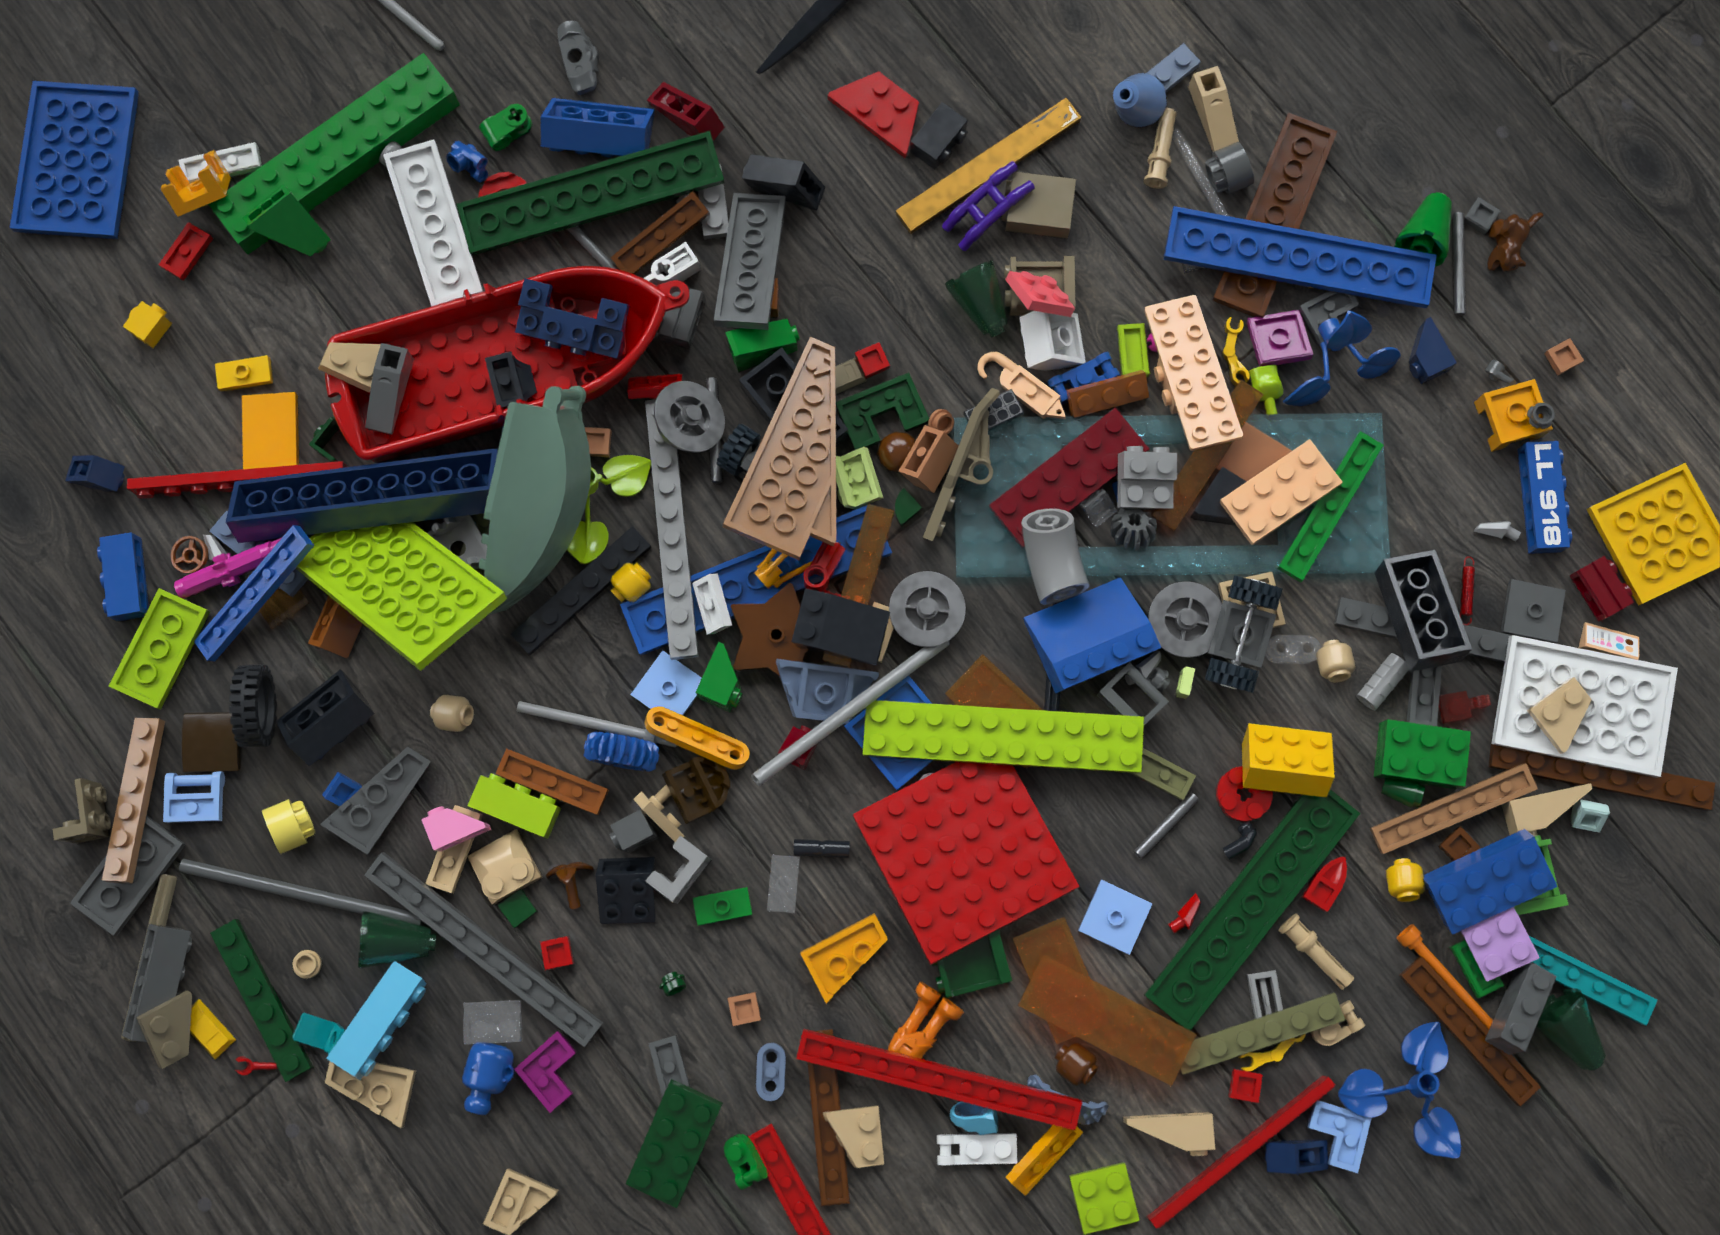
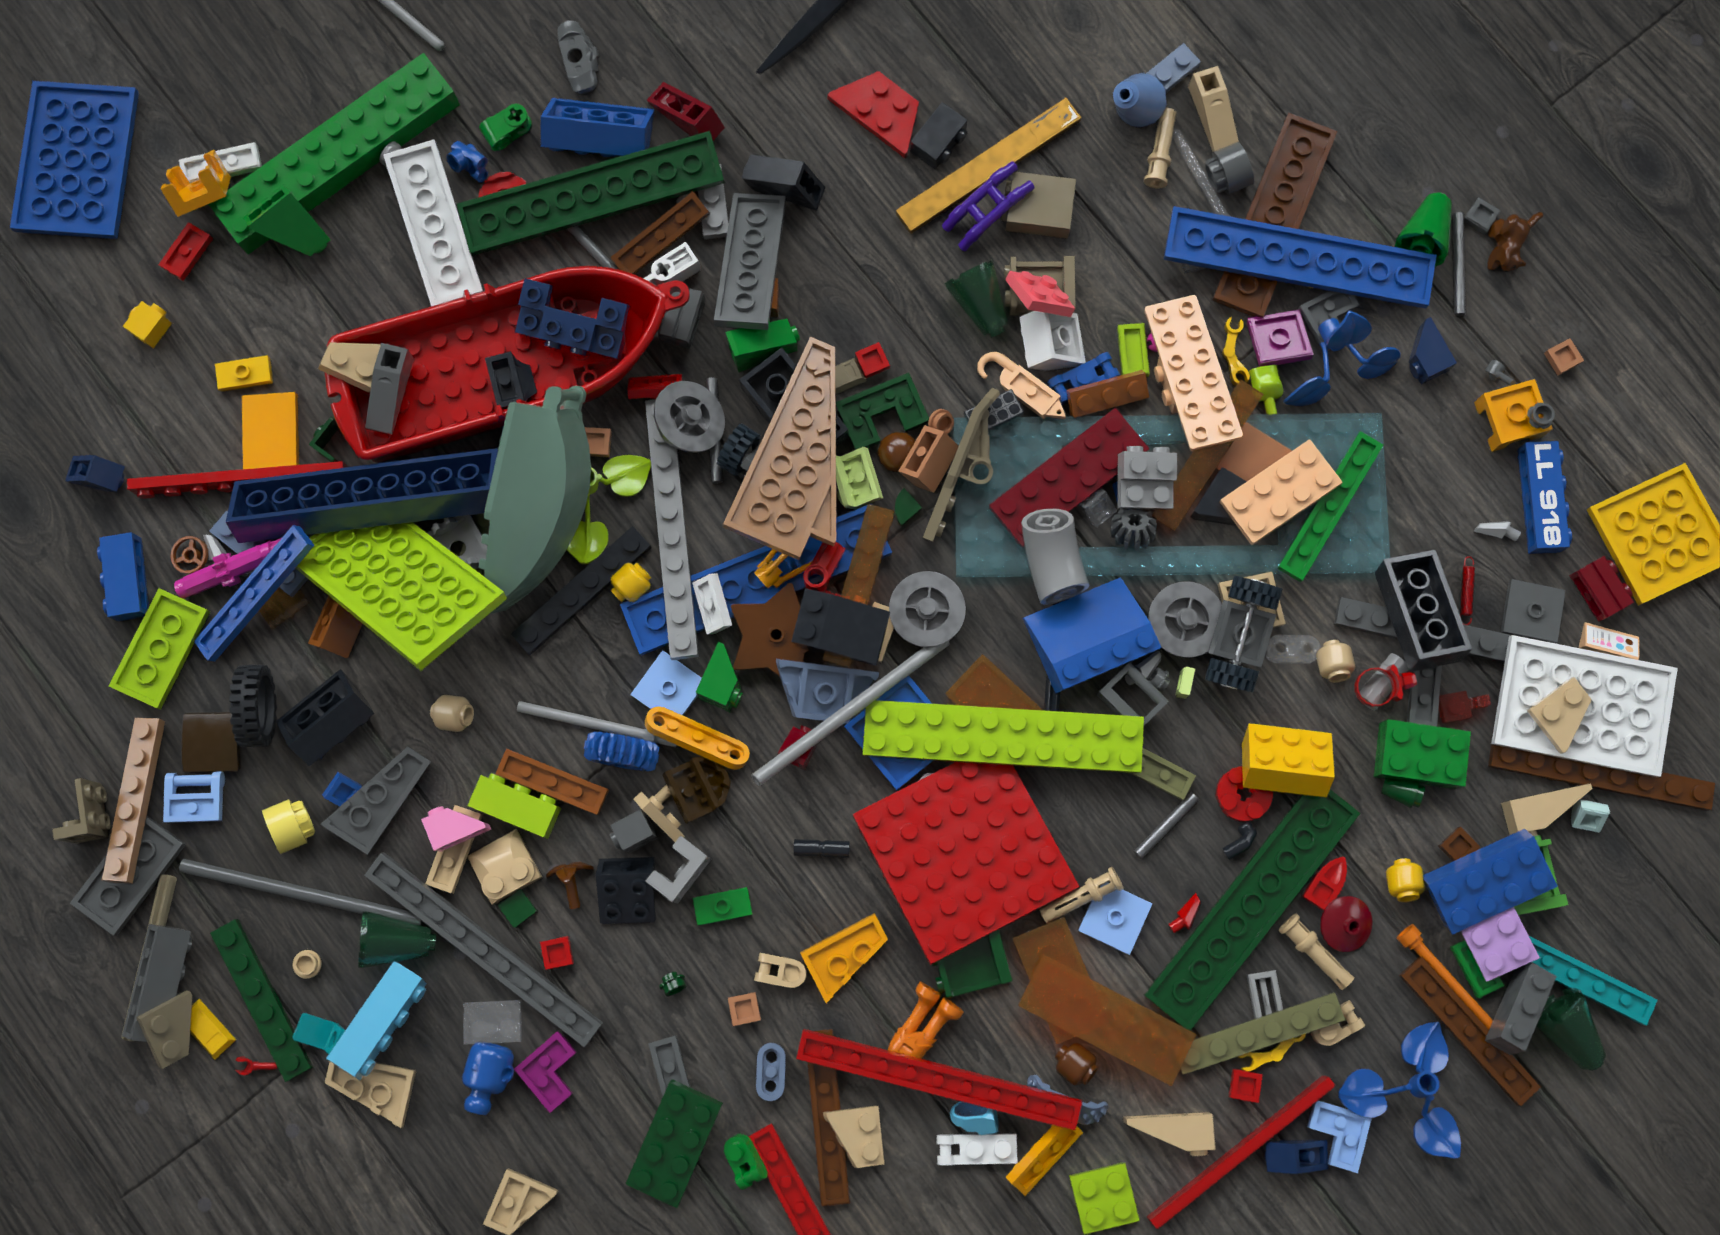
(783, 883): clear plate -> none
(790, 972): none -> tan plate
(1050, 912): none -> tan pin
(1336, 923): none -> dark red dish
(1399, 682): none -> red piece
(1453, 808): medium nougat plate -> none

